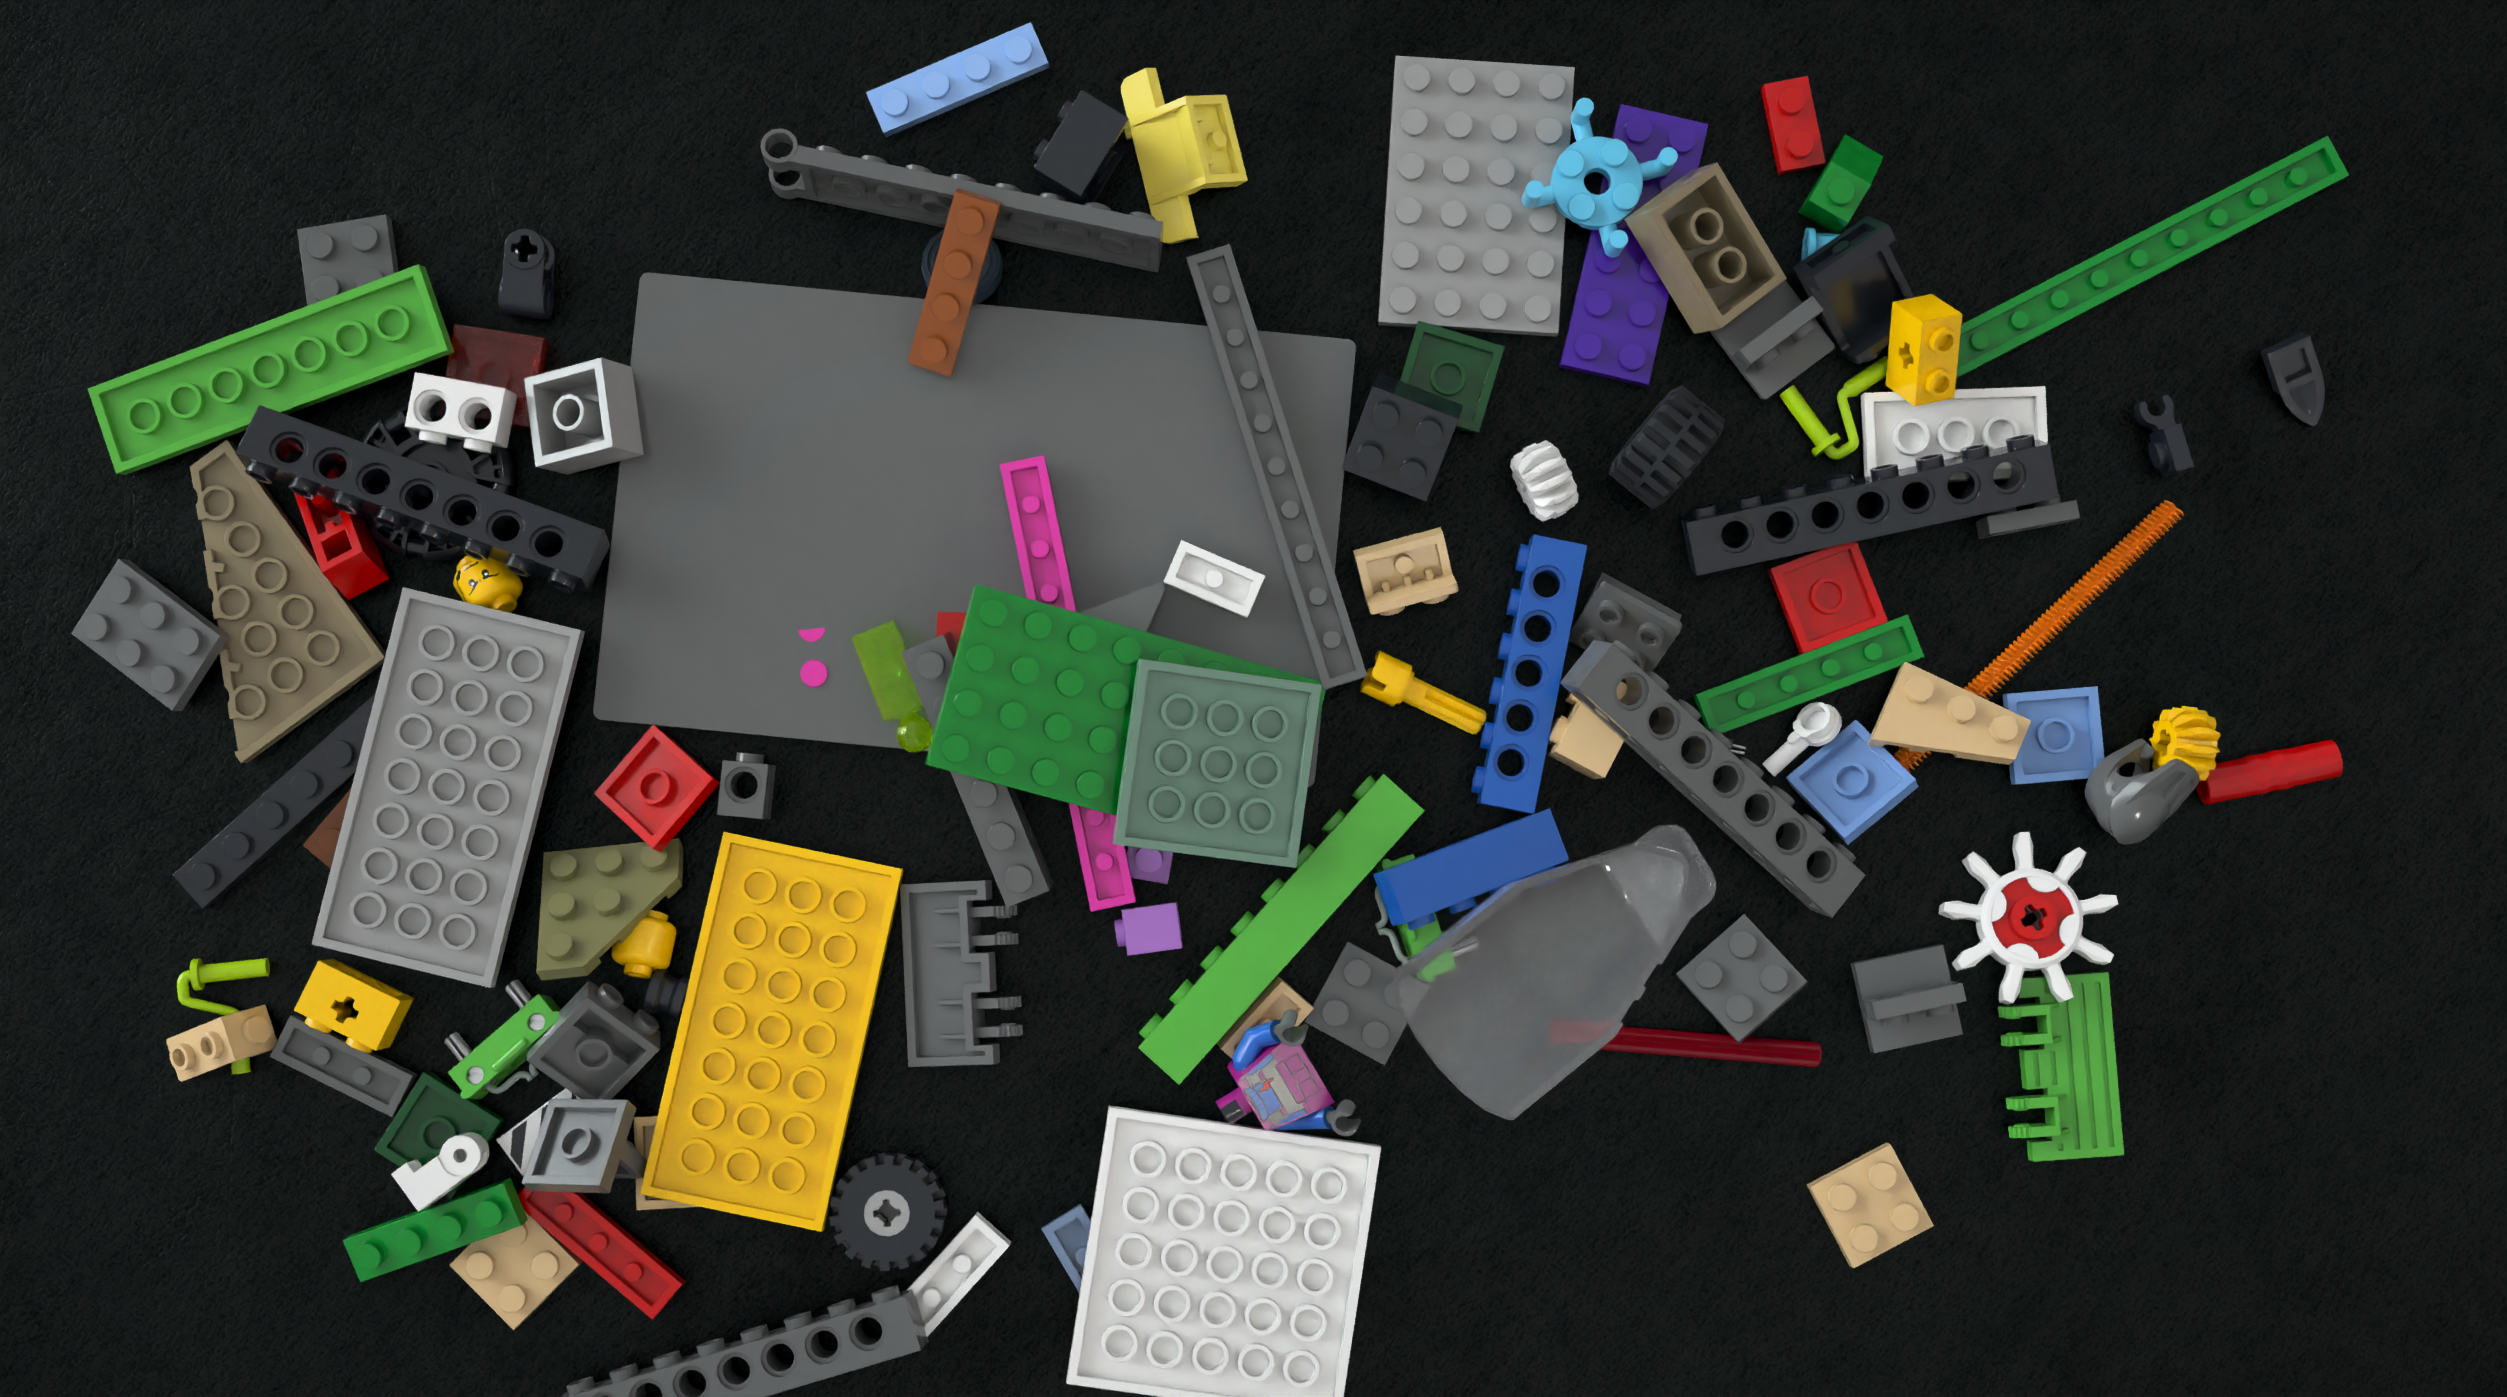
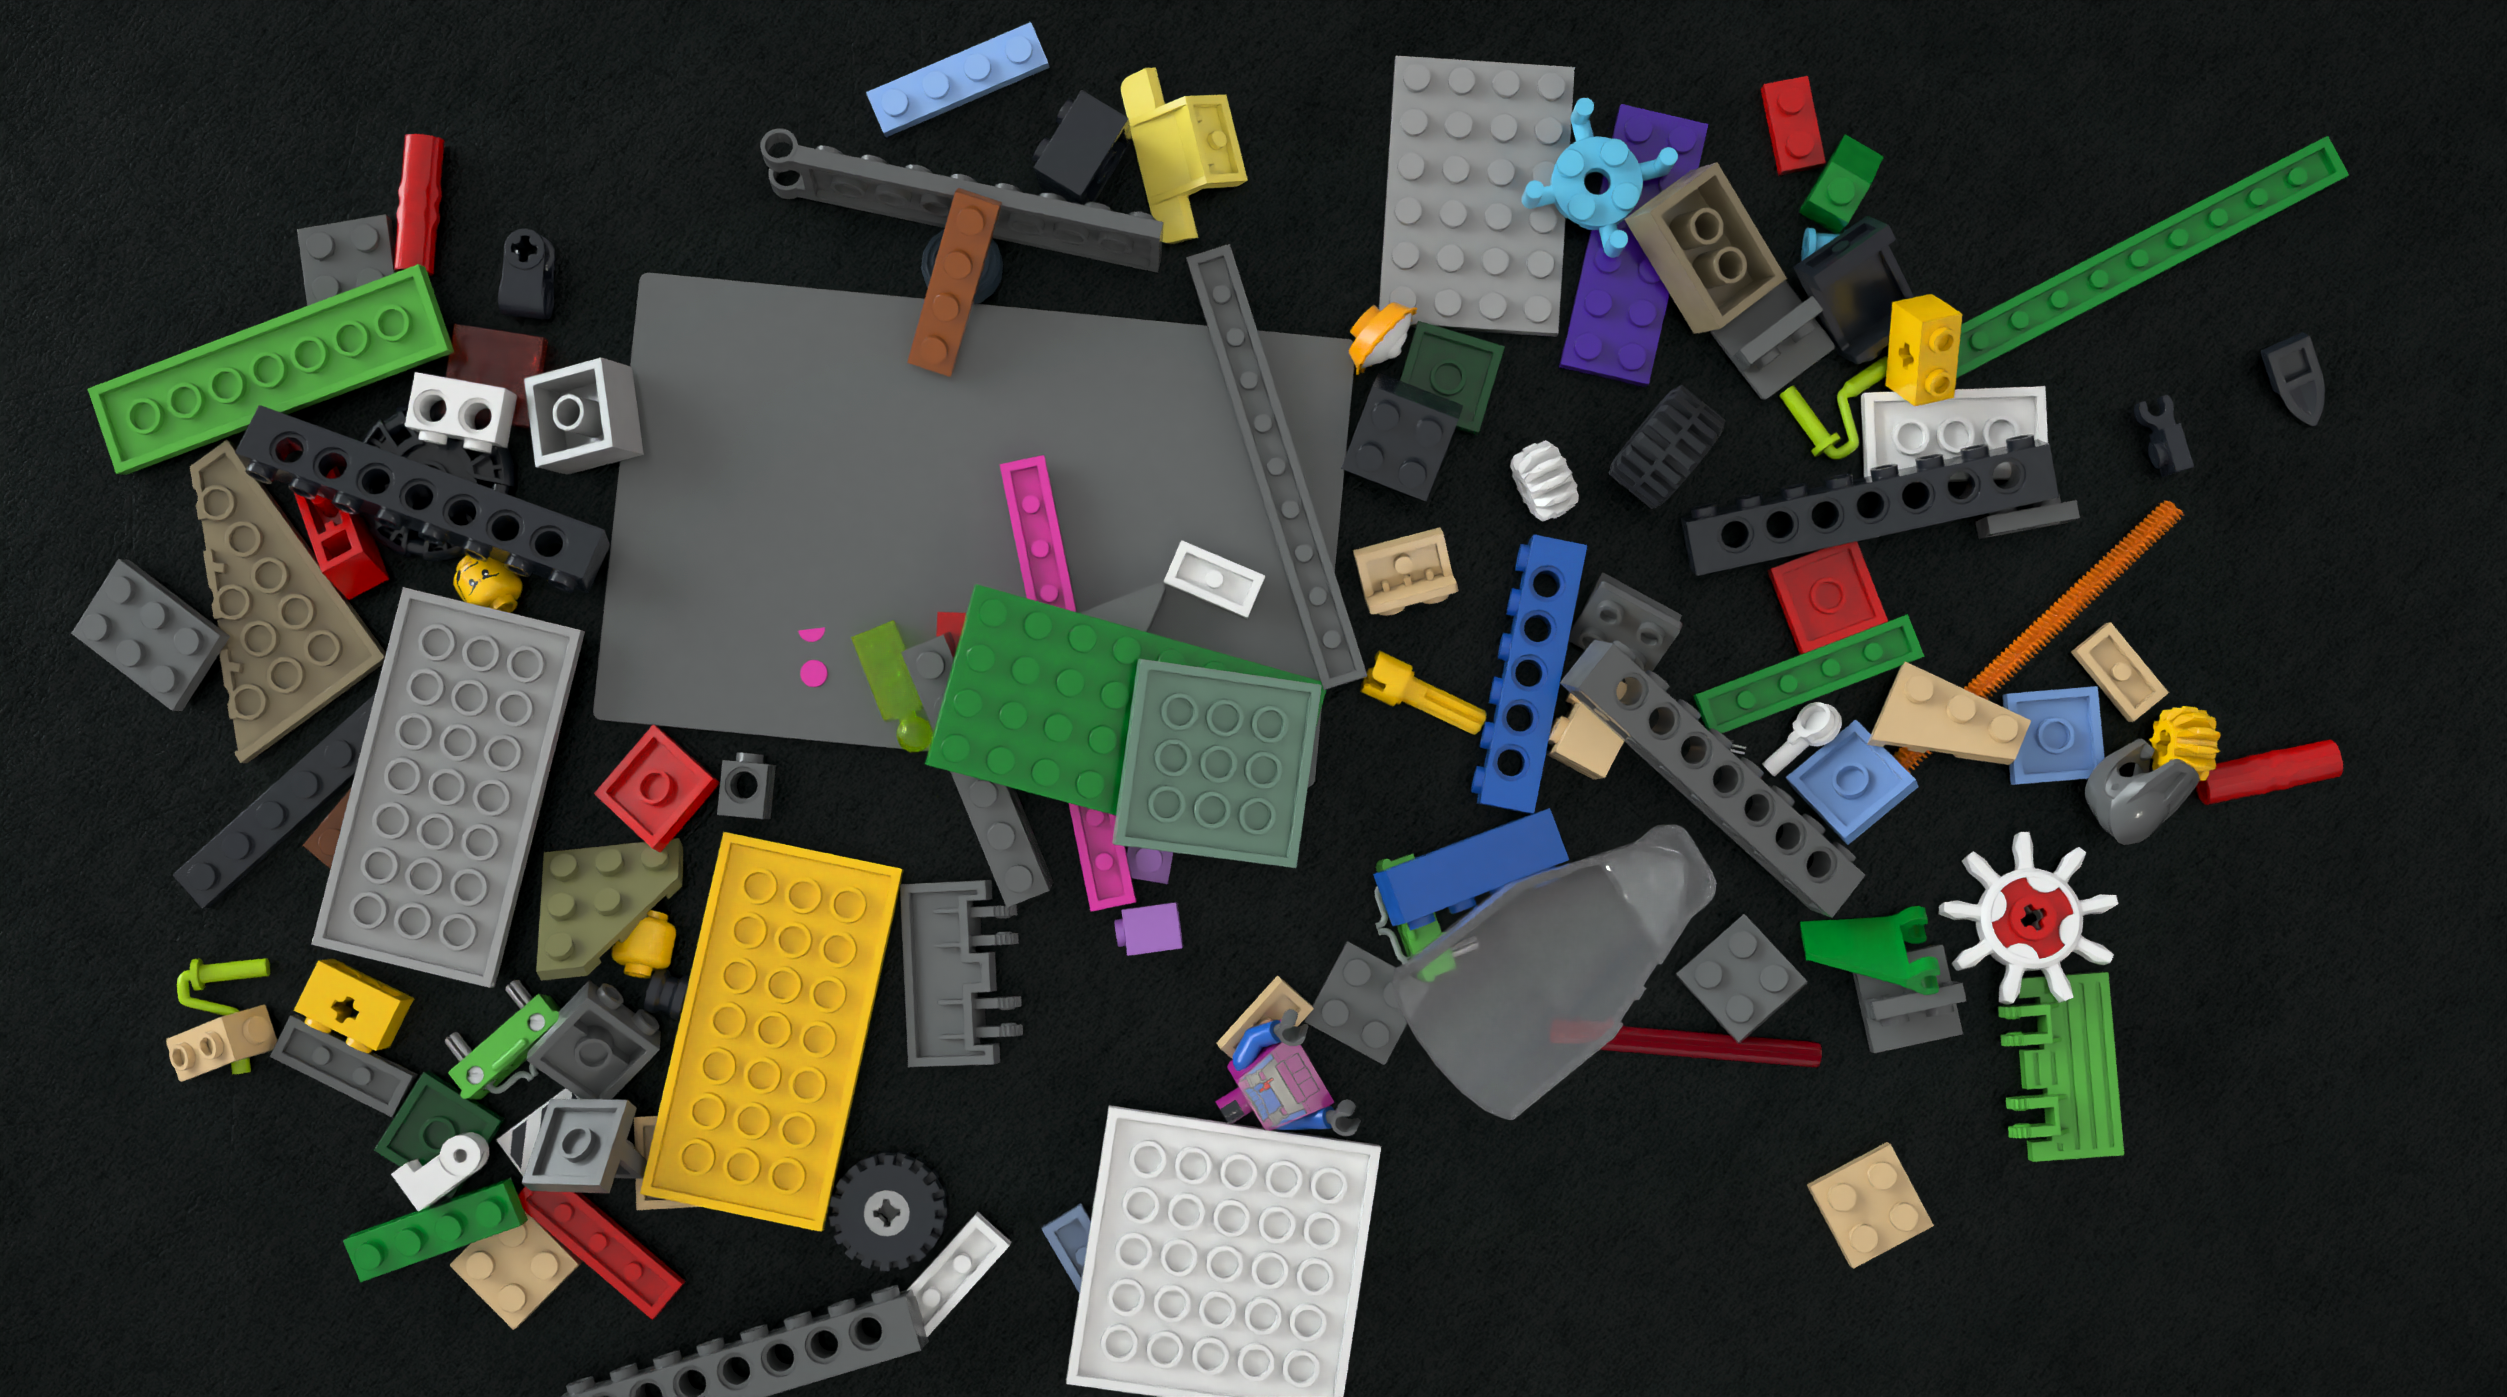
(419, 202): none -> red axle
(1280, 928): bright green brick -> none
(1380, 334): none -> light orange piece
(1874, 948): none -> green flag
(2119, 672): none -> tan plate

